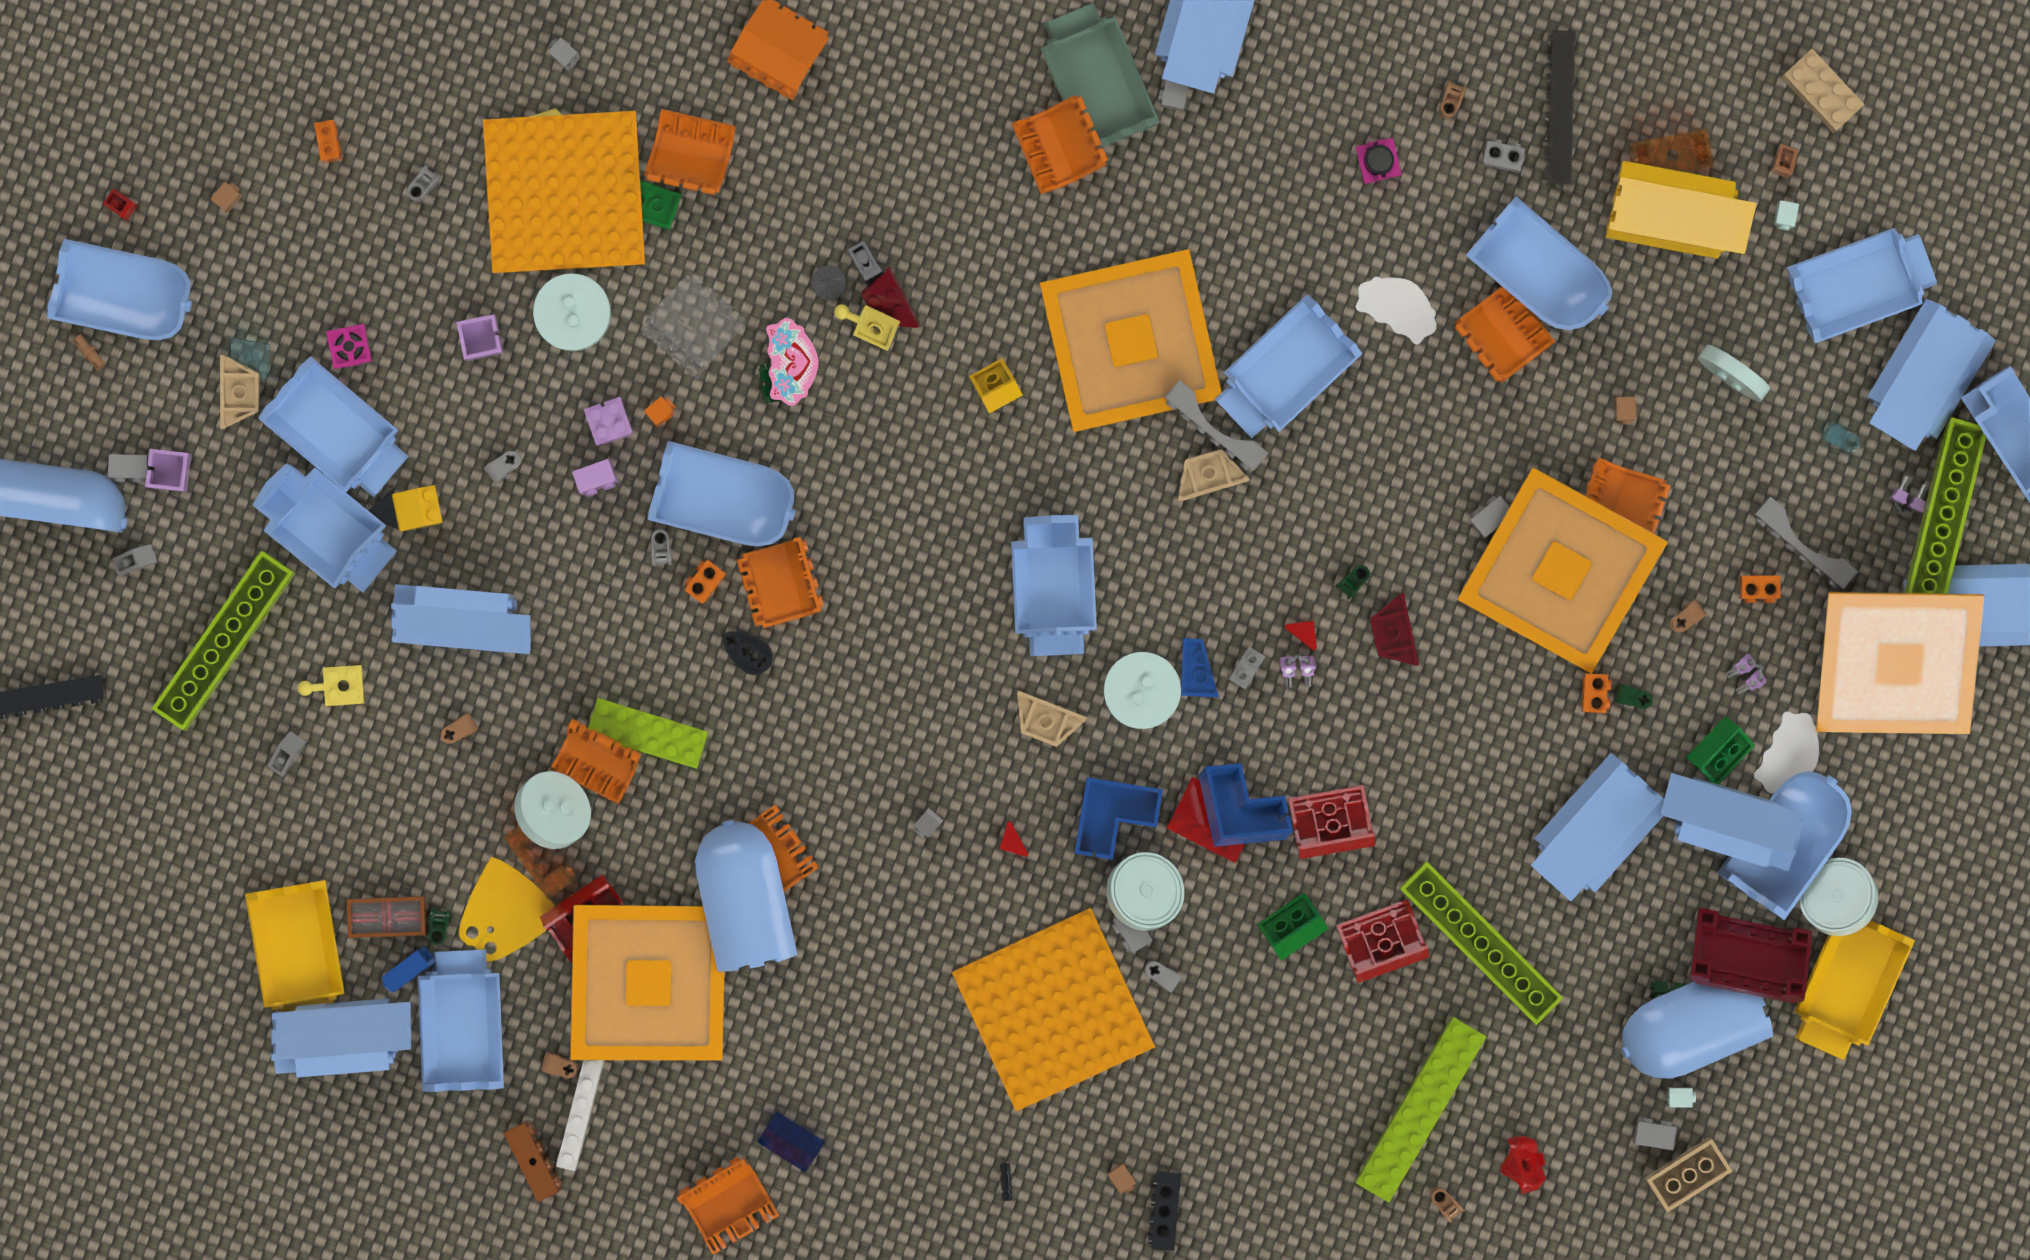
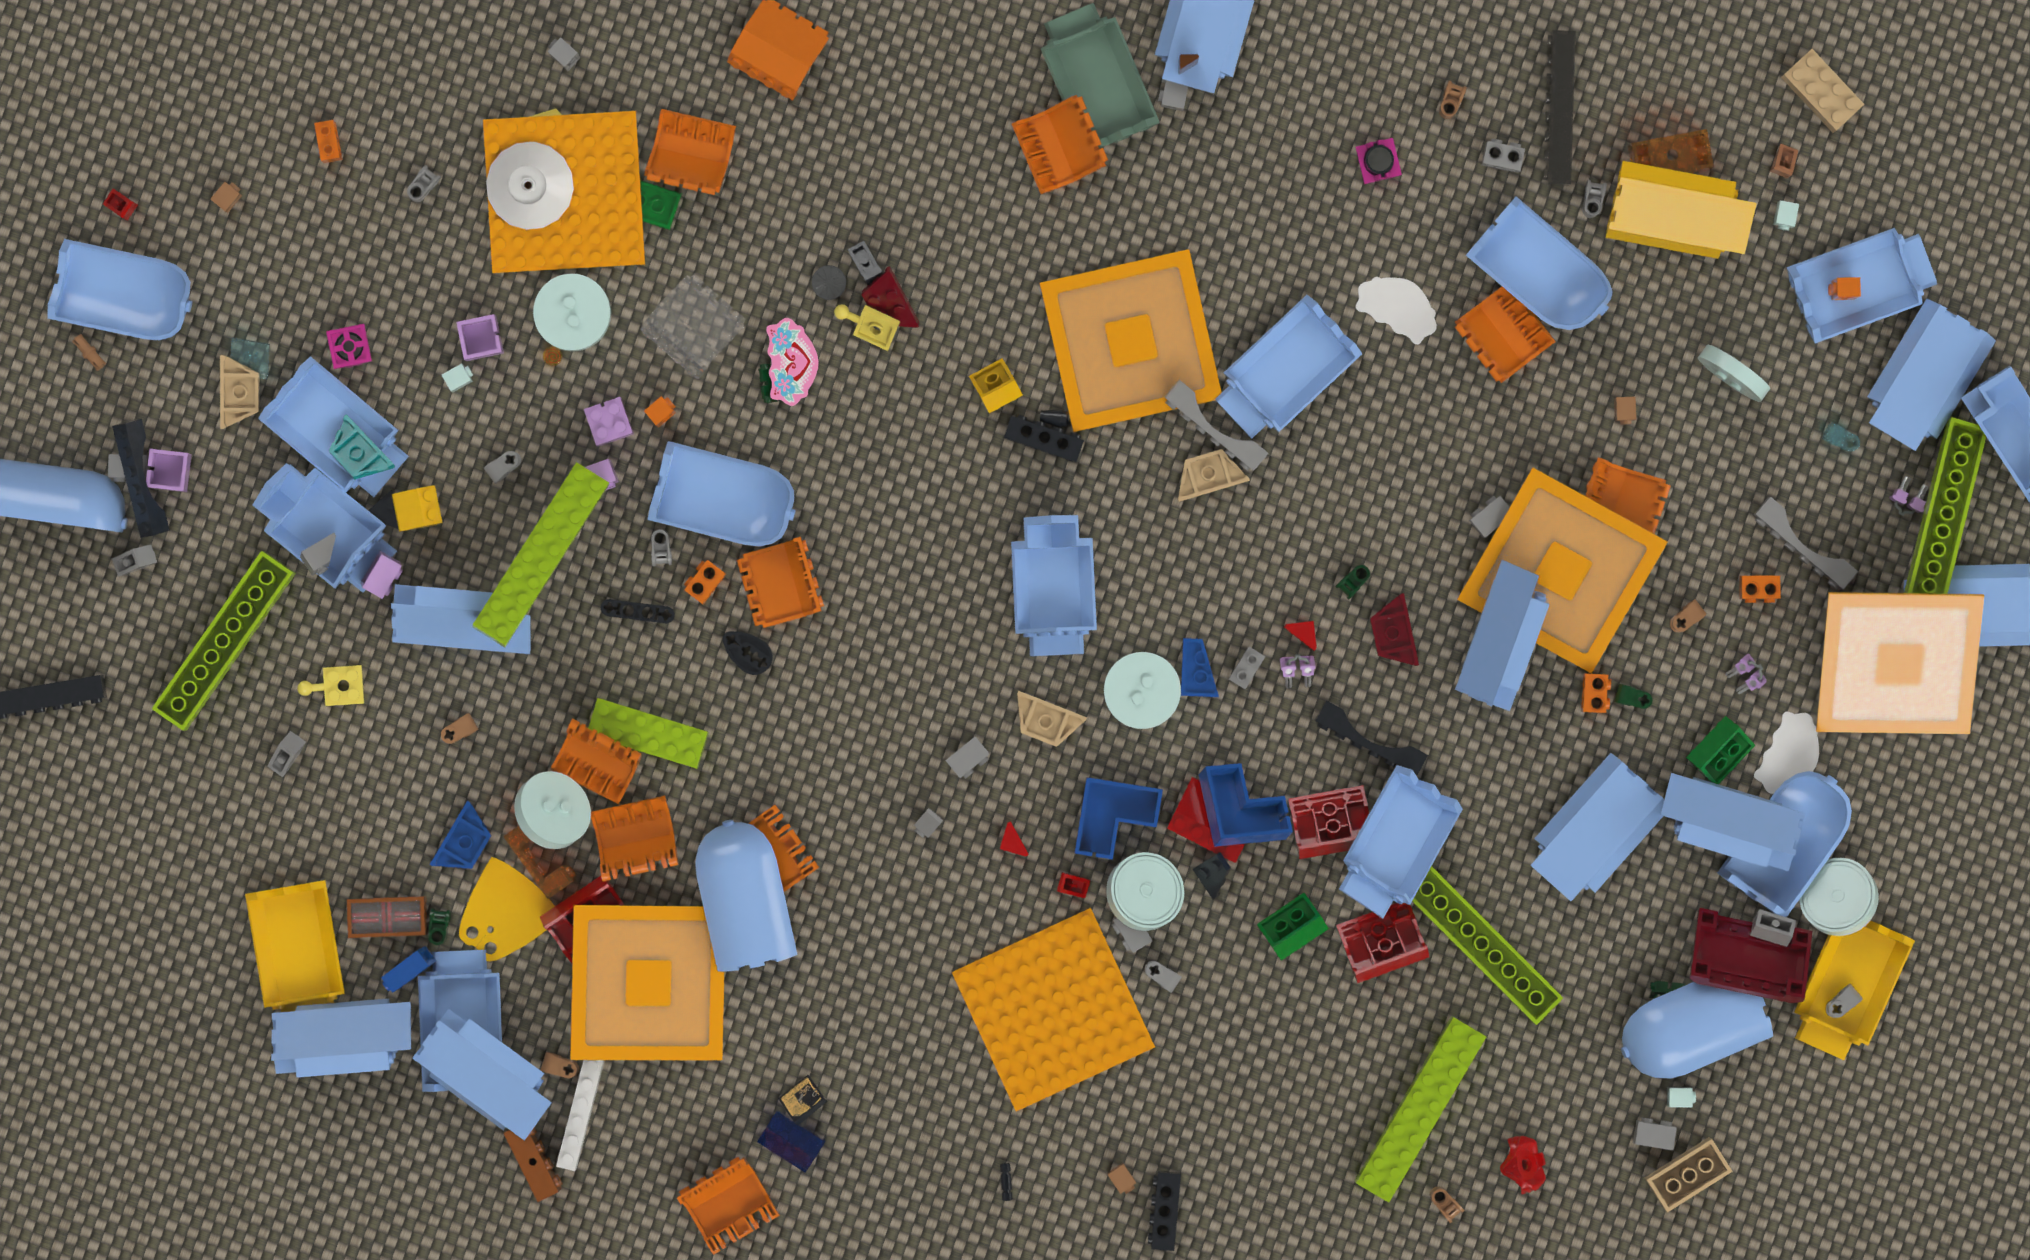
(130, 442): none -> black arch
(318, 555): none -> light grey slope
(357, 451): none -> teal wing
(381, 575): none -> lavender piece
(458, 377): none -> light aqua brick
(464, 841): none -> blue wing
(484, 1074): none -> light blue panel
(540, 555): none -> lime brick
(549, 191): none -> white dish
(552, 356): none -> clear yellow tile
(634, 837): none -> orange hinge
(637, 614): none -> black beam
(802, 1100): none -> tile
(968, 757): none -> light grey brick
(1014, 434): none -> black brick
(1055, 417): none -> black cone
(1073, 885): none -> red slope
(1187, 61): none -> reddish brown slope
(1213, 874): none -> black wing
(1335, 719): none -> black arch
(1398, 842): none -> light blue panel
(1504, 637): none -> light blue panel
(1594, 195): none -> light grey piece
(1773, 927): none -> light grey brick
(1845, 288): none -> orange brick
(1845, 999): none -> light grey piece

